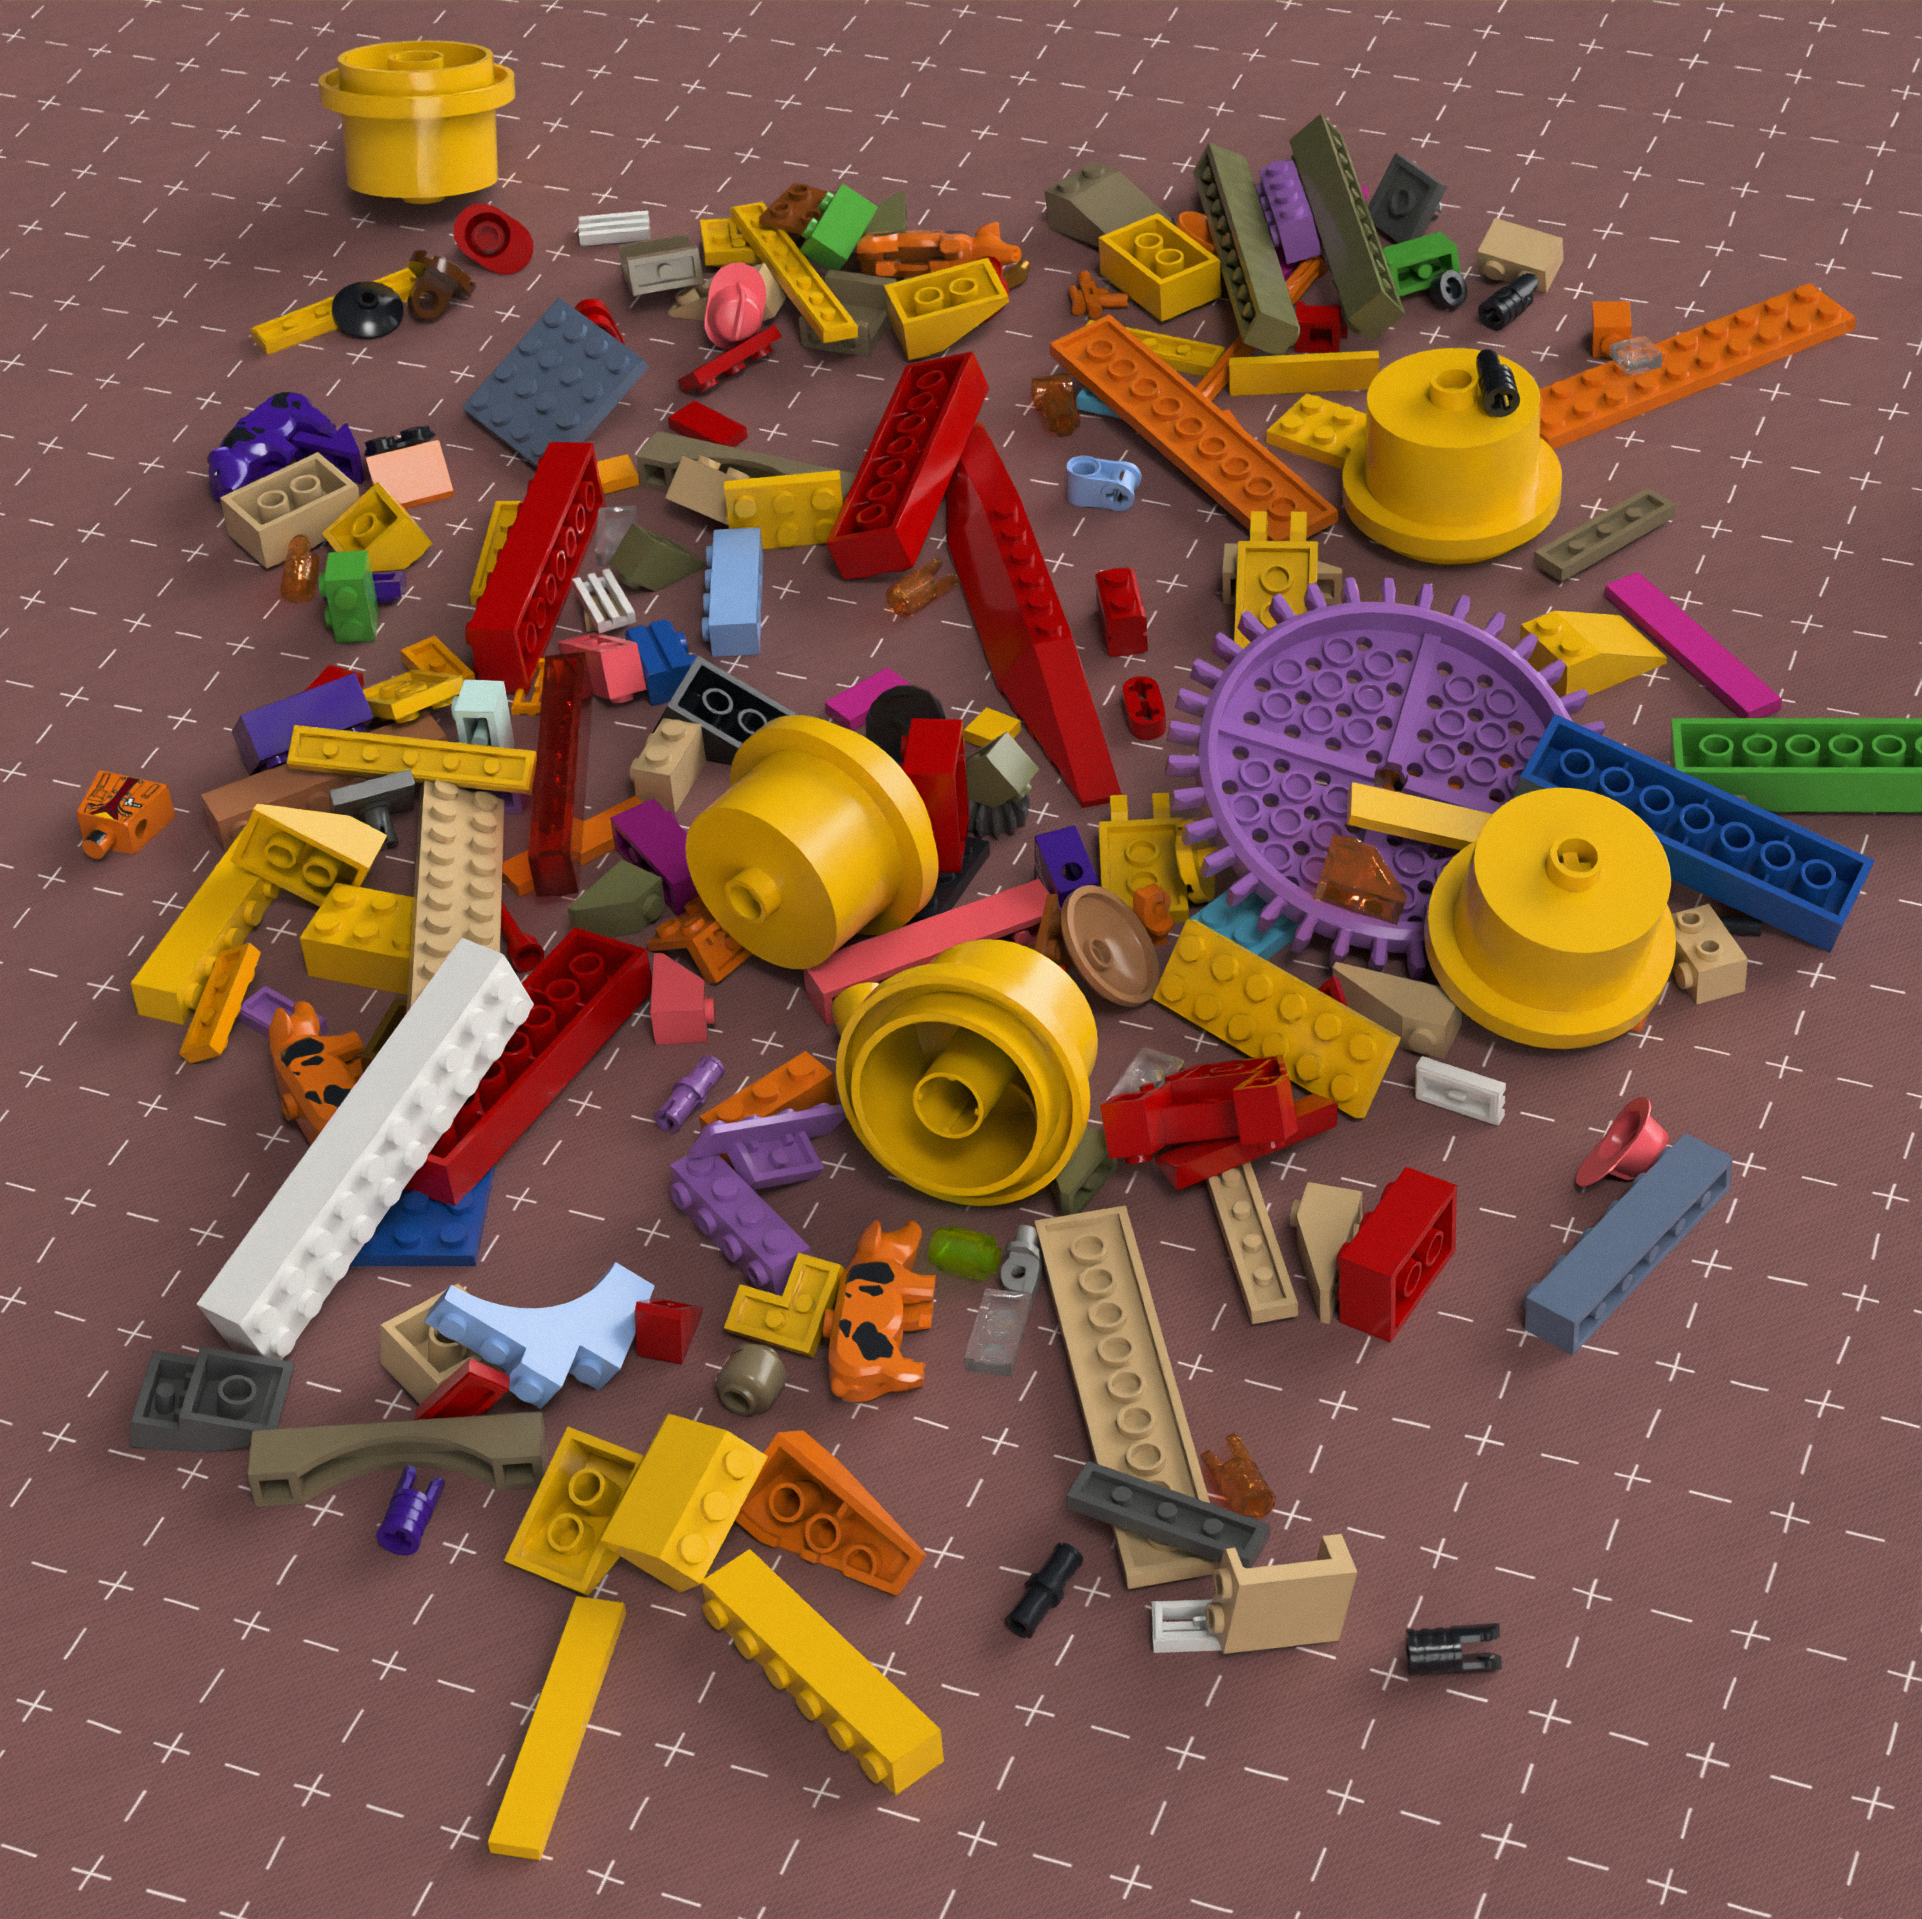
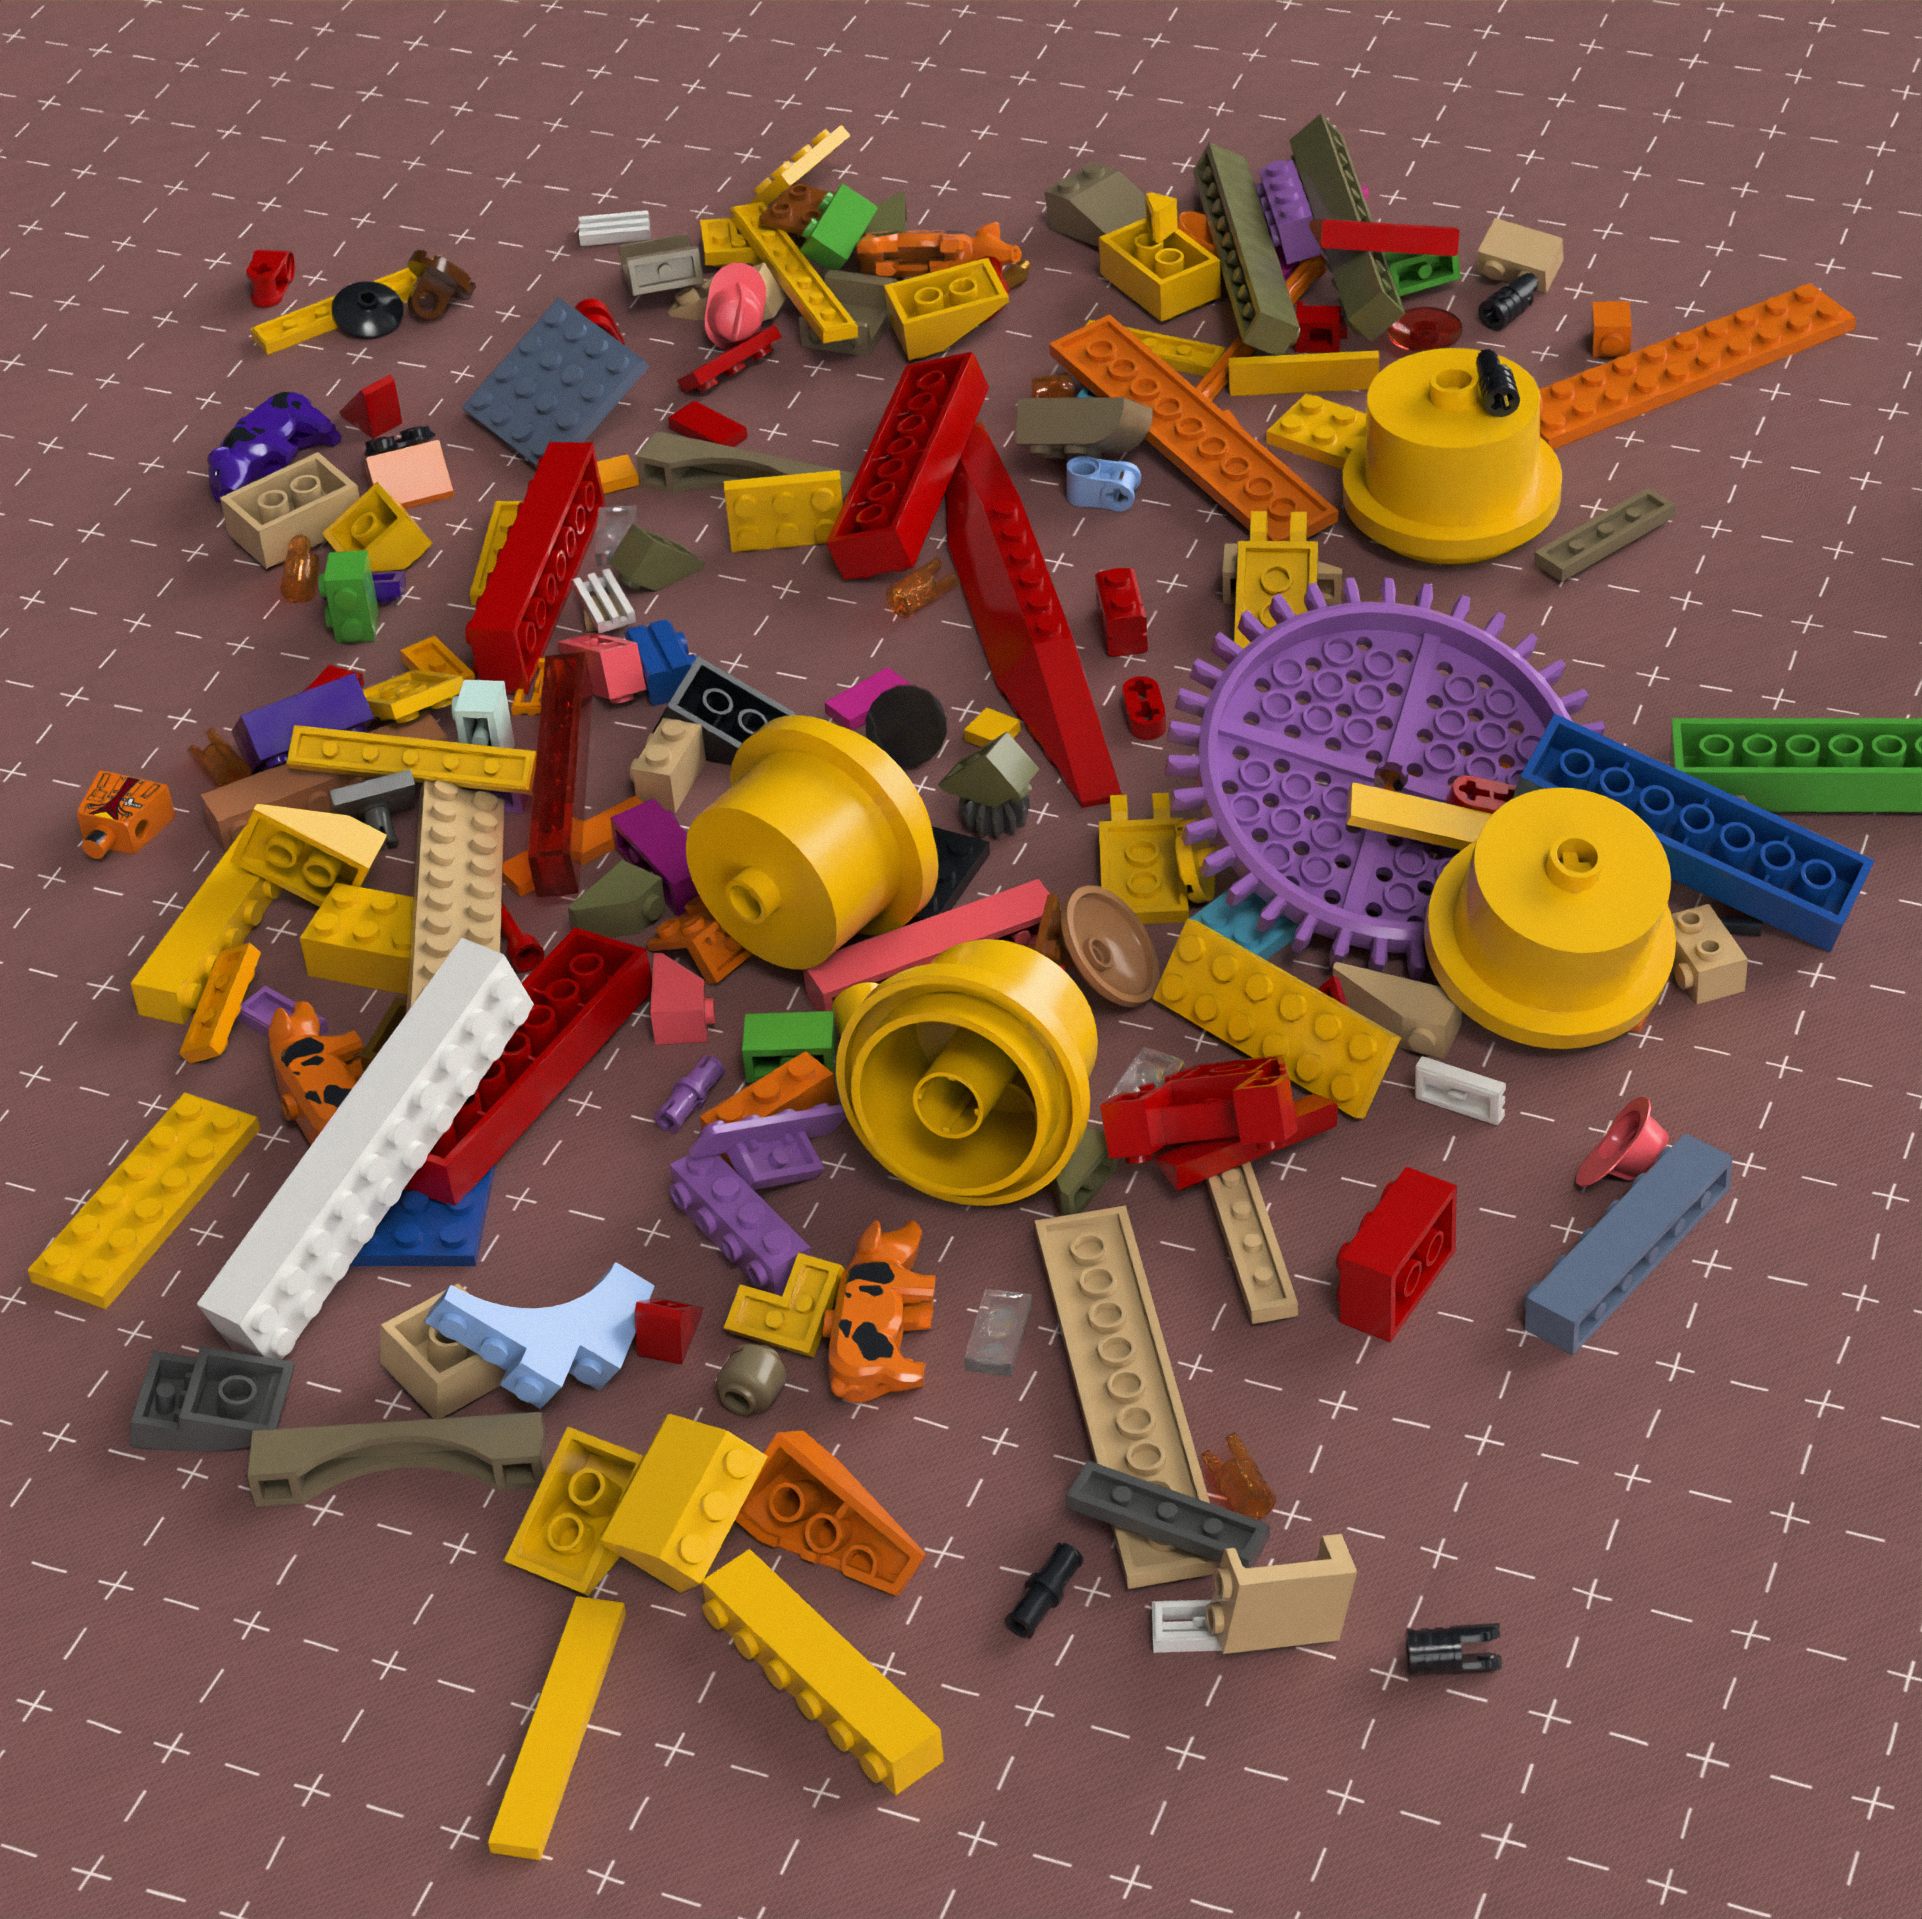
(144, 1200): none -> yellow plate
(220, 760): none -> clear orange hinge
(270, 276): none -> red piece
(339, 450): dark purple slope -> none
(374, 408): none -> red slope
(408, 1514): dark purple hinge -> none
(418, 117): yellow piece -> none
(465, 1393): red tile -> none
(493, 239): red piece -> none
(701, 487): tan brick -> none
(733, 592): light blue brick -> none
(779, 1037): none -> bright green brick
(803, 162): none -> yellow plate
(941, 780): red piece -> none
(964, 1252): clear neon green brick -> none
(1023, 1258): light grey piece -> none
(1060, 850): dark purple torso -> none
(1080, 426): none -> dark tan brick
(1093, 299): orange piece -> none
(1152, 908): orange piece -> none
(1160, 216): none -> yellow slope
(1324, 1223): tan slope -> none
(1359, 881): clear orange slope -> none
(1385, 237): none -> red slope
(1406, 200): dark grey tile -> none
(1426, 329): none -> clear red dish
(1448, 289): black tile -> none
(1483, 793): none -> red beam
(1594, 647): yellow slope -> none
(1636, 355): clear plate -> none
(1693, 647): dark pink tile -> none

